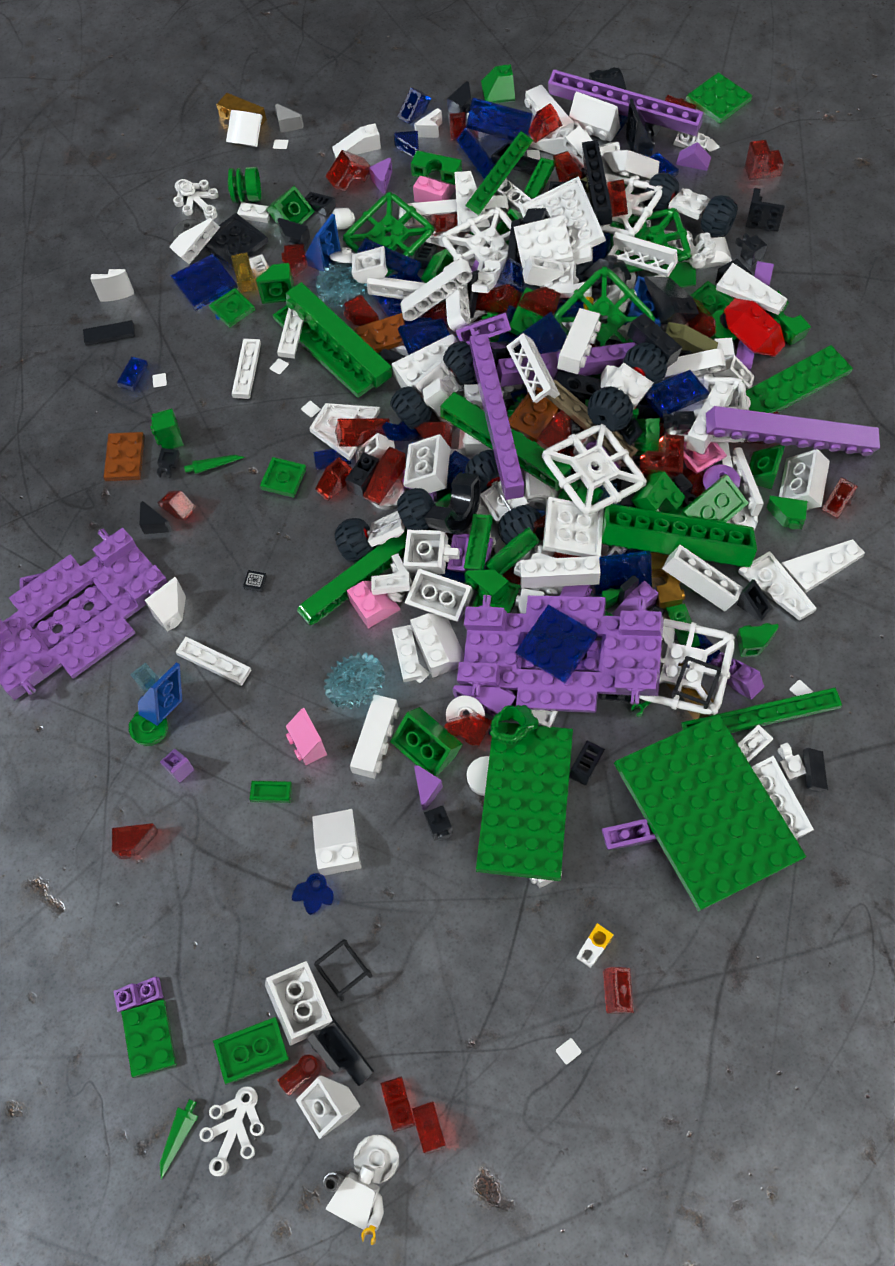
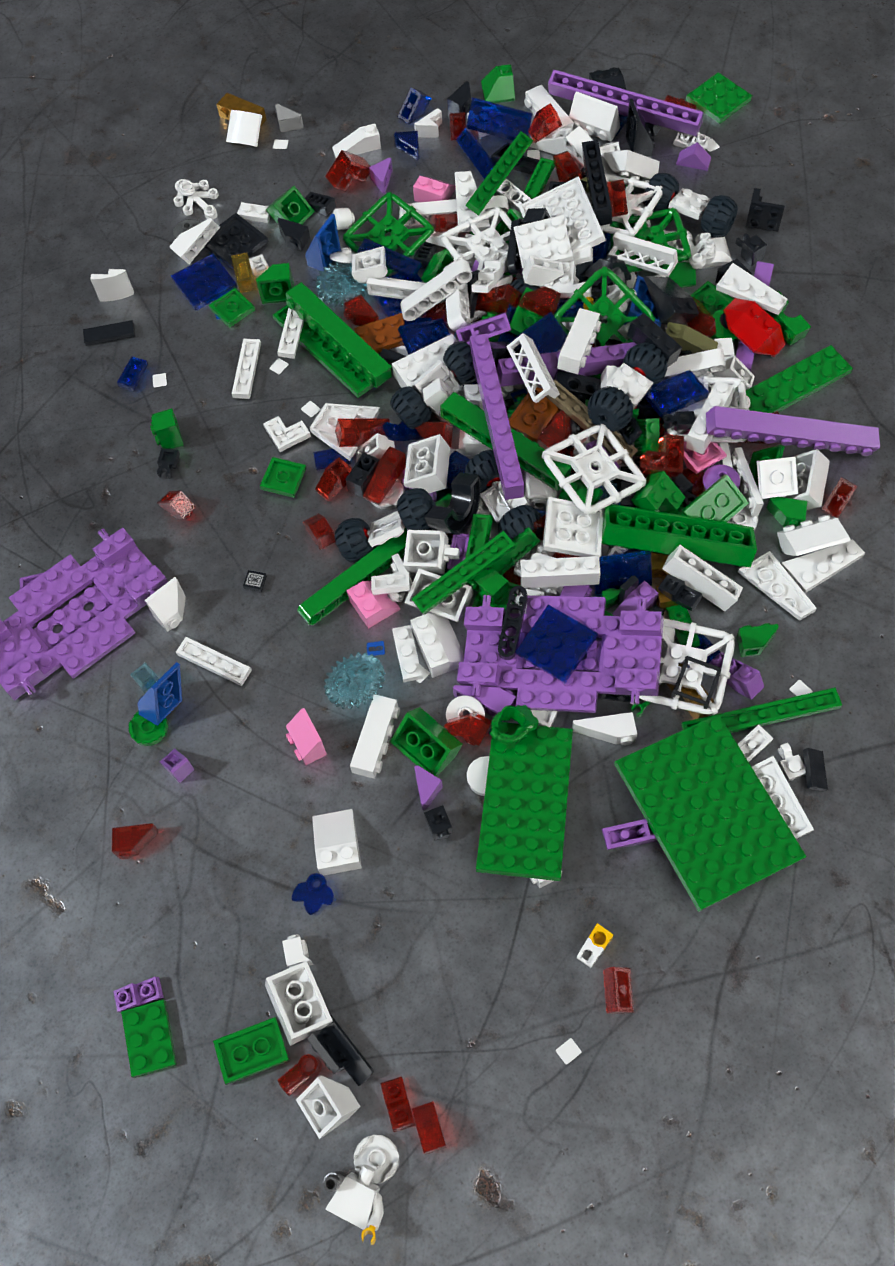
(124, 456): dark orange plate -> none
(151, 521): black slope -> none
(181, 1126): green bar -> none
(206, 464): green bar -> none
(234, 1127): white plant -> none
(242, 185): green wheel -> none
(271, 791): green tile -> none
(286, 437): none -> white plate
(295, 257): clear red slope -> none
(295, 951): none -> white window
(320, 531): none -> clear red slope
(366, 972): black piece -> none
(375, 648): none -> blue sticker
(425, 163): green arch -> none
(463, 572): none -> green plate
(511, 273): clear blue slope -> none
(512, 622): none -> black beam
(580, 773): black slope -> none
(611, 728): none -> white slope
(664, 165): clear blue plate -> none
(679, 593): none -> black slope
(754, 601): black slope -> none
(762, 162): clear red brick -> none
(777, 477): none -> white plate
(812, 536): none -> white slope

